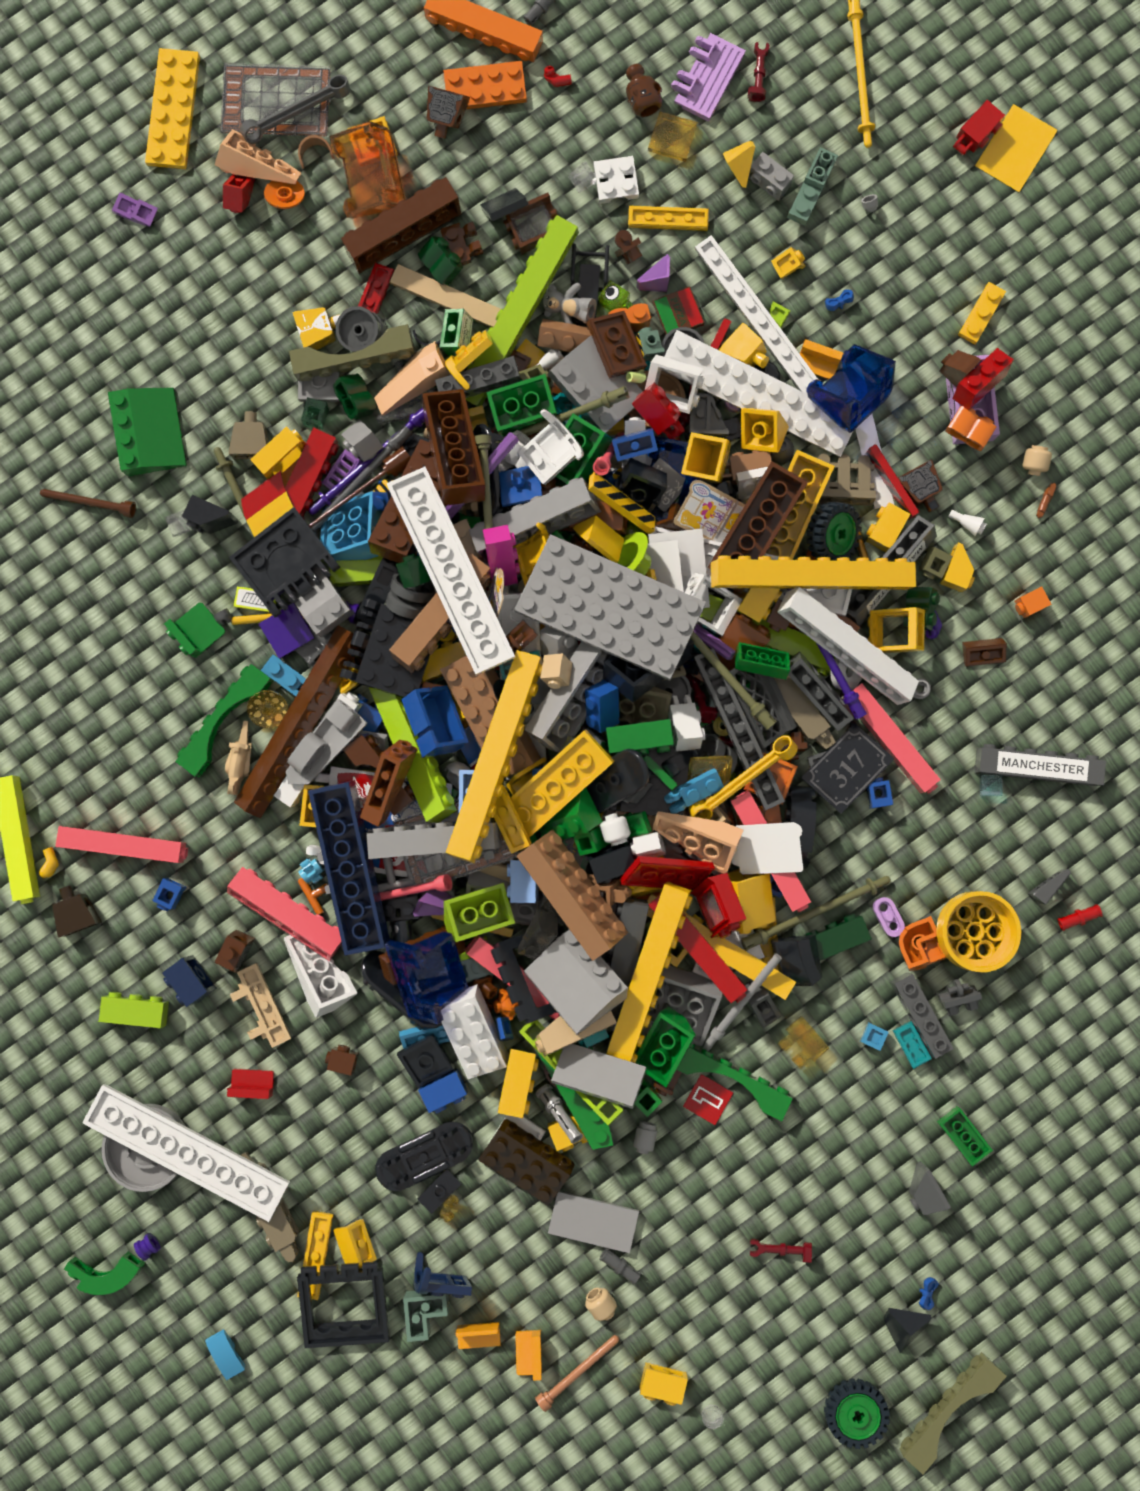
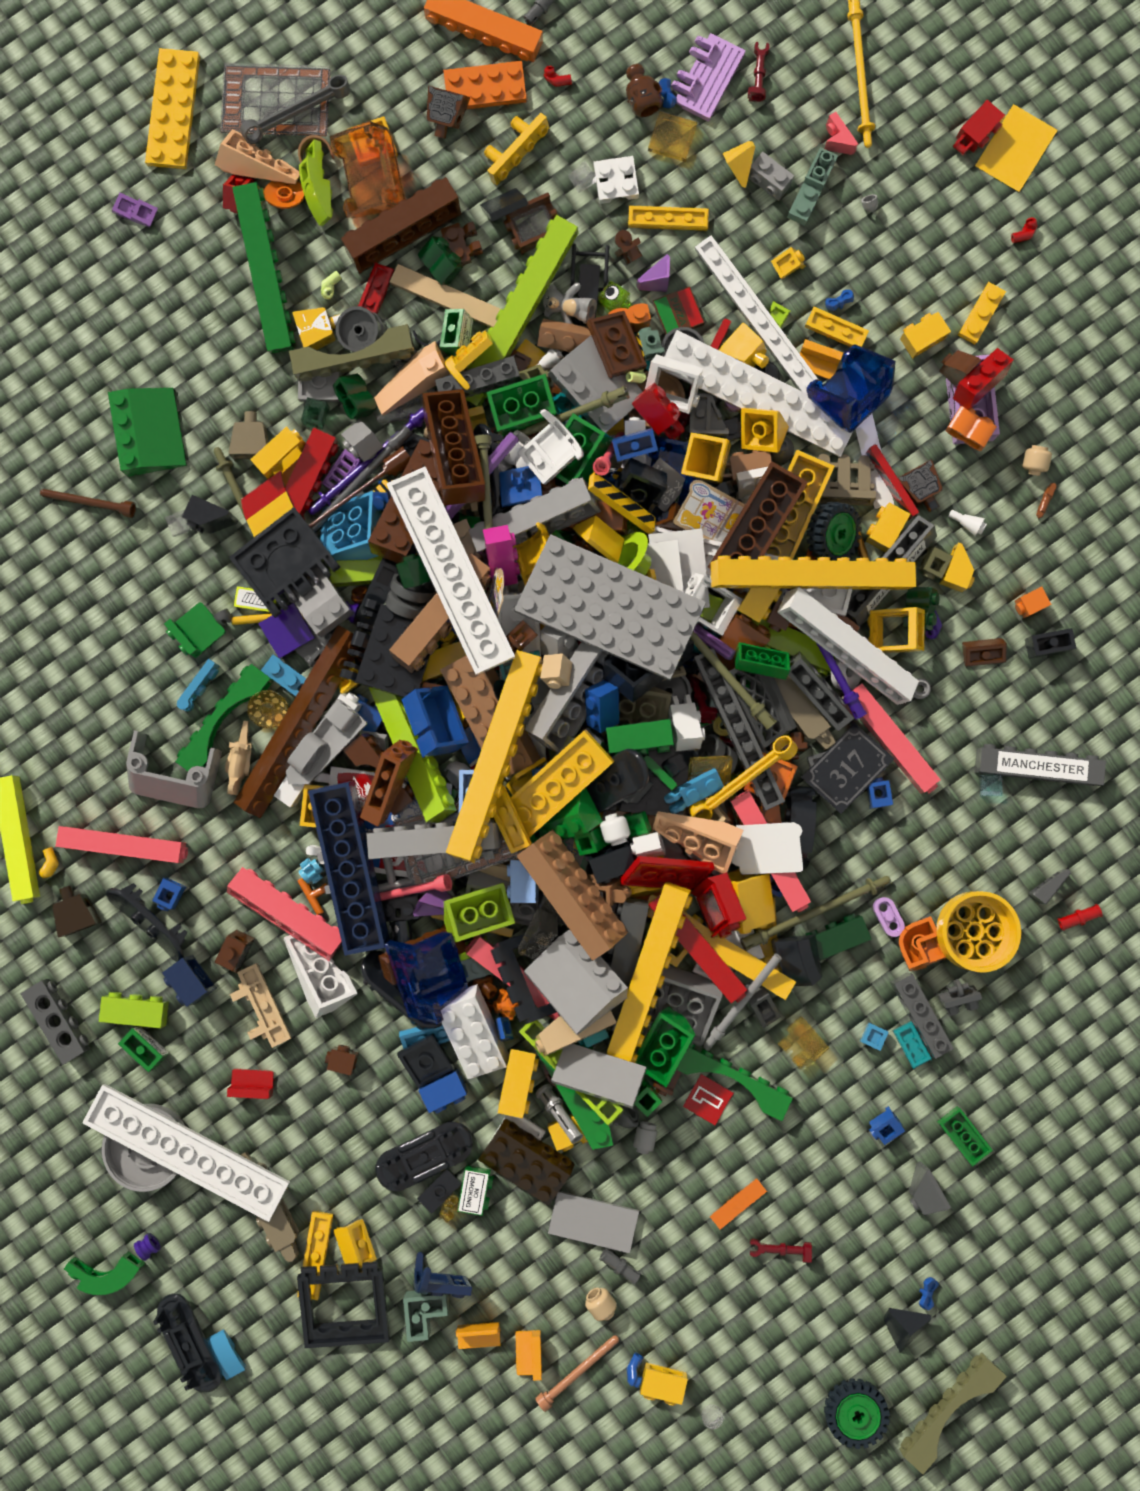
(44, 1016): none -> dark grey brick
(130, 905): none -> black piece
(143, 1048): none -> green brick
(187, 1344): none -> black piece
(192, 792): none -> light grey windscreen
(198, 685): none -> dark azure plate
(263, 267): none -> green brick
(315, 188): none -> lime slope
(327, 285): none -> yellowish green arm
(358, 594): none -> reddish brown plate
(474, 1190): none -> brick
(518, 149): none -> yellow plate
(628, 1118): none -> dark grey brick
(632, 1377): none -> blue arm
(669, 98): none -> blue piece
(738, 1203): none -> orange piece
(836, 328): none -> yellow plate
(842, 138): none -> coral slope
(886, 1126): none -> blue brick
(925, 334): none -> yellow brick
(1027, 231): none -> red arm
(1050, 643): none -> black brick

